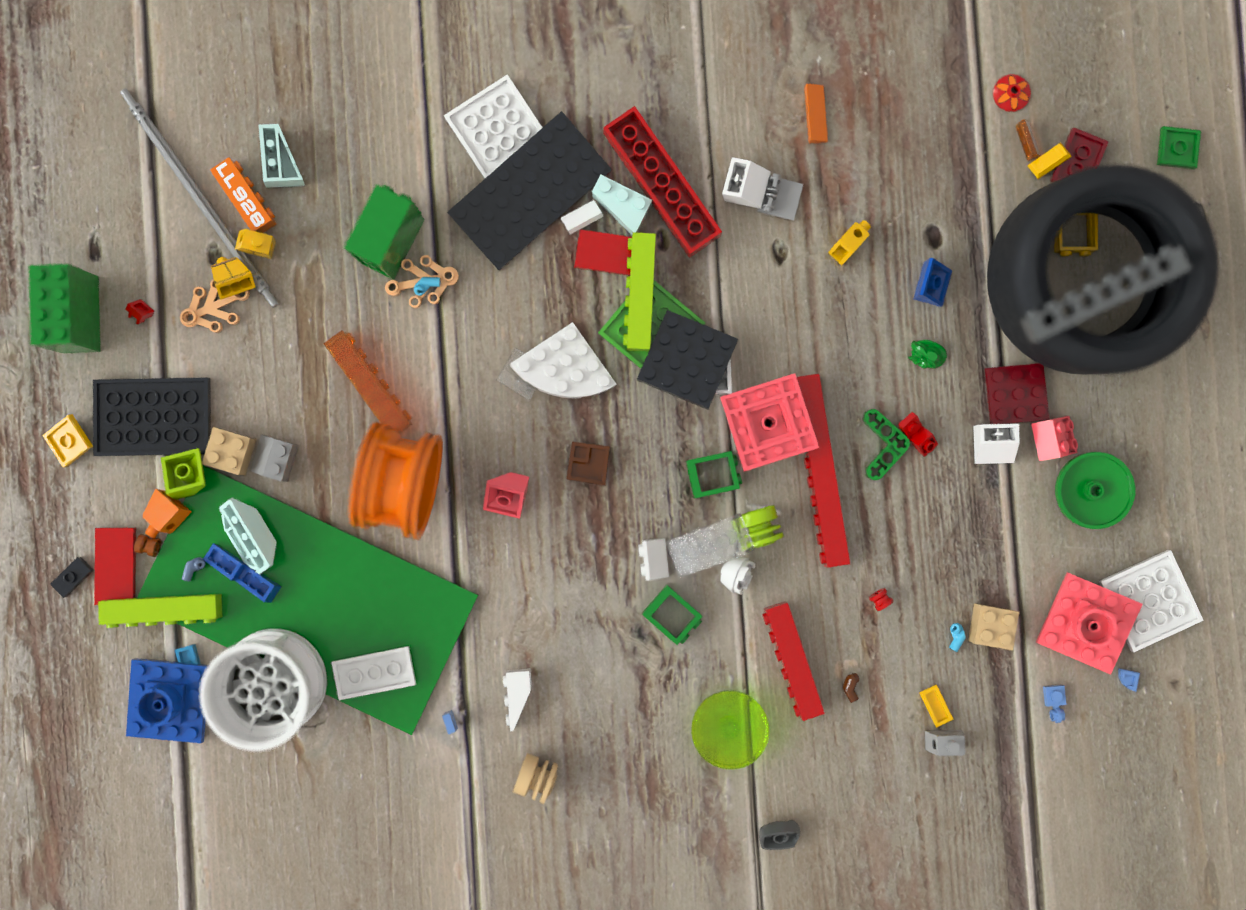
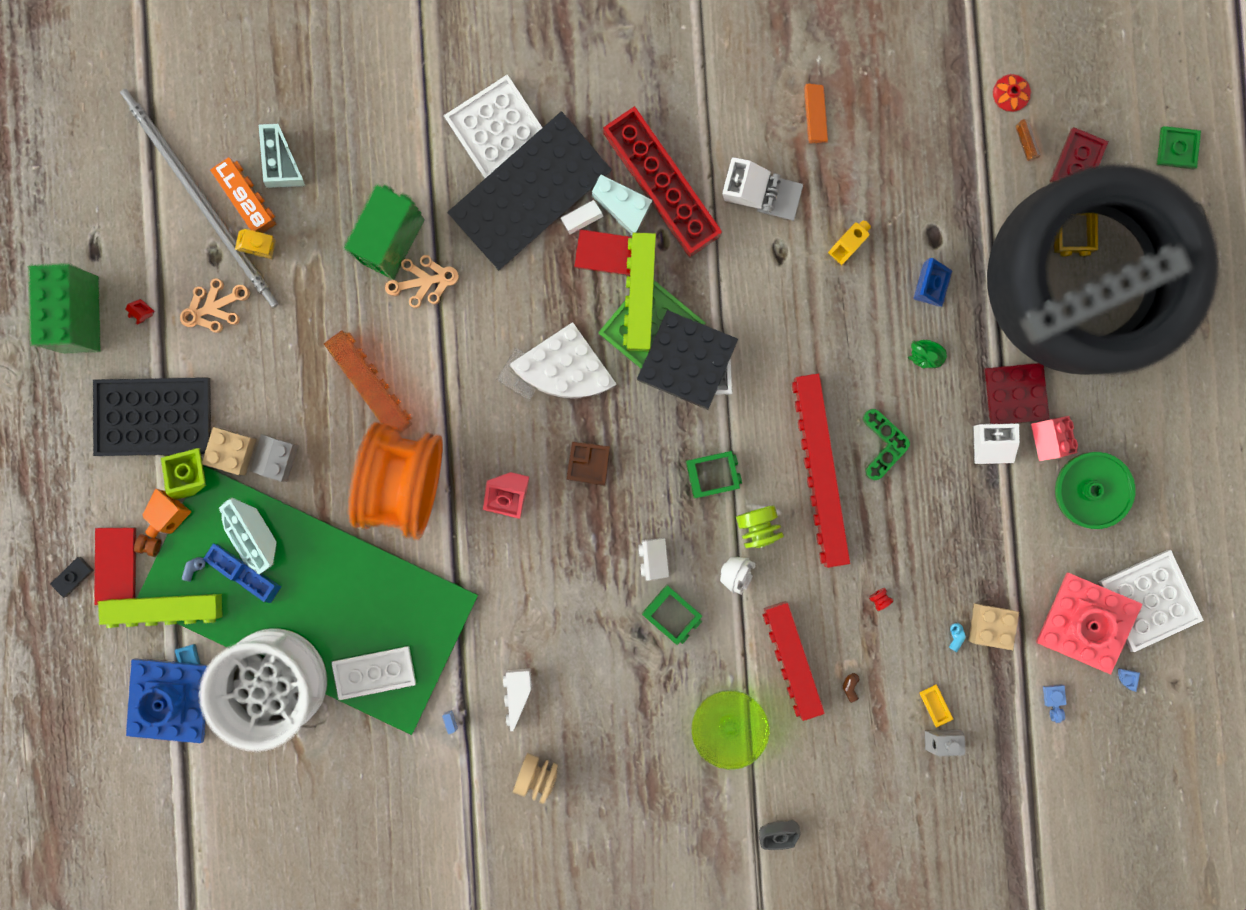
(67, 440): yellow tile -> none
(231, 277): yellow torso -> none
(425, 283): medium azure arm -> none
(710, 545): clear brick -> none
(789, 427): coral piece -> none
(918, 435): red slope -> none
(1049, 160): yellow tile -> none

